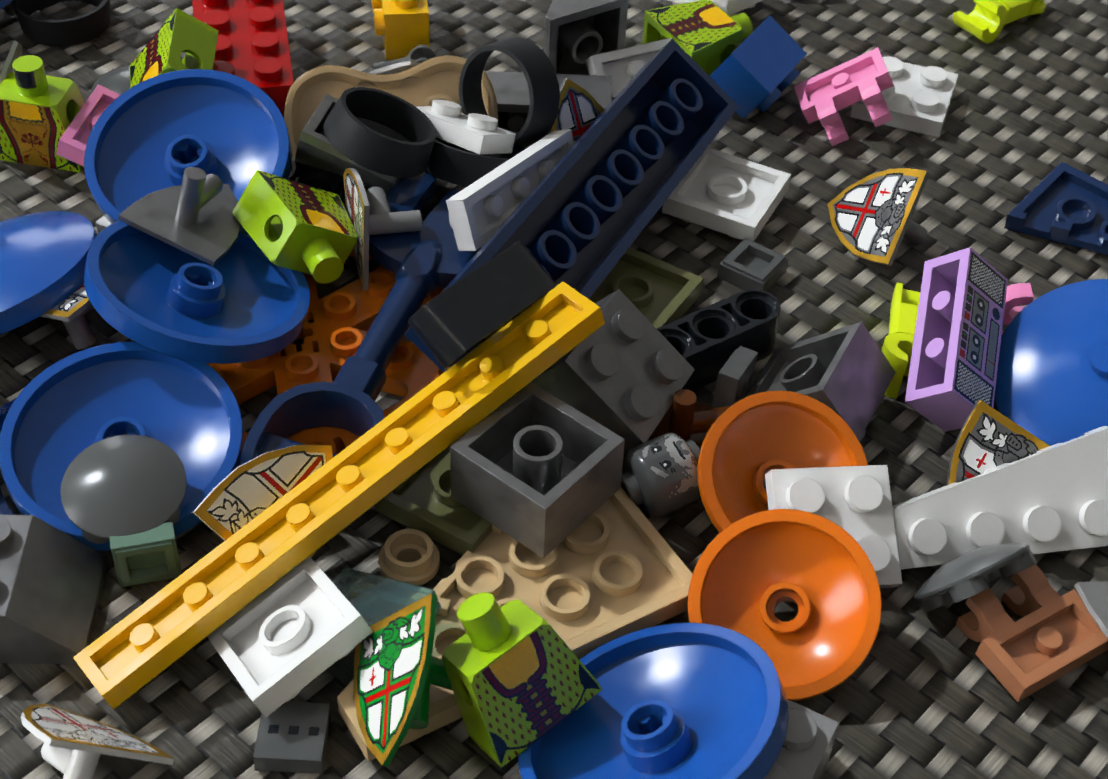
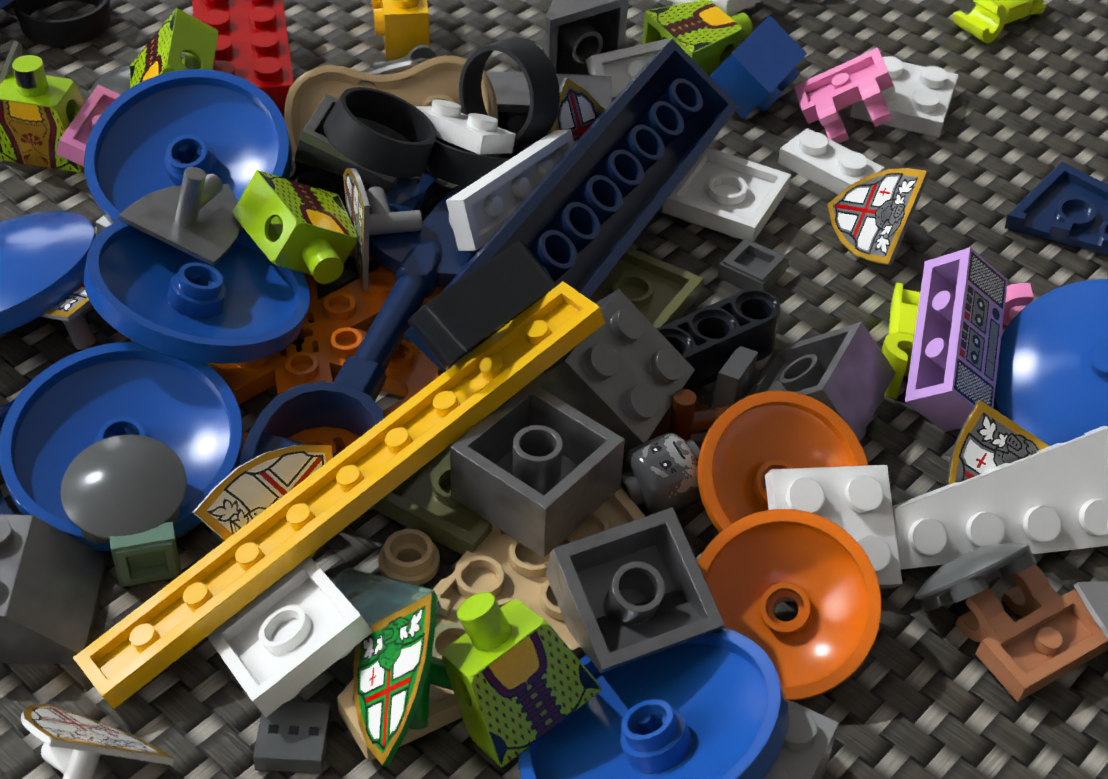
(632, 591): none -> flat silver slope
(825, 161): none -> white plate

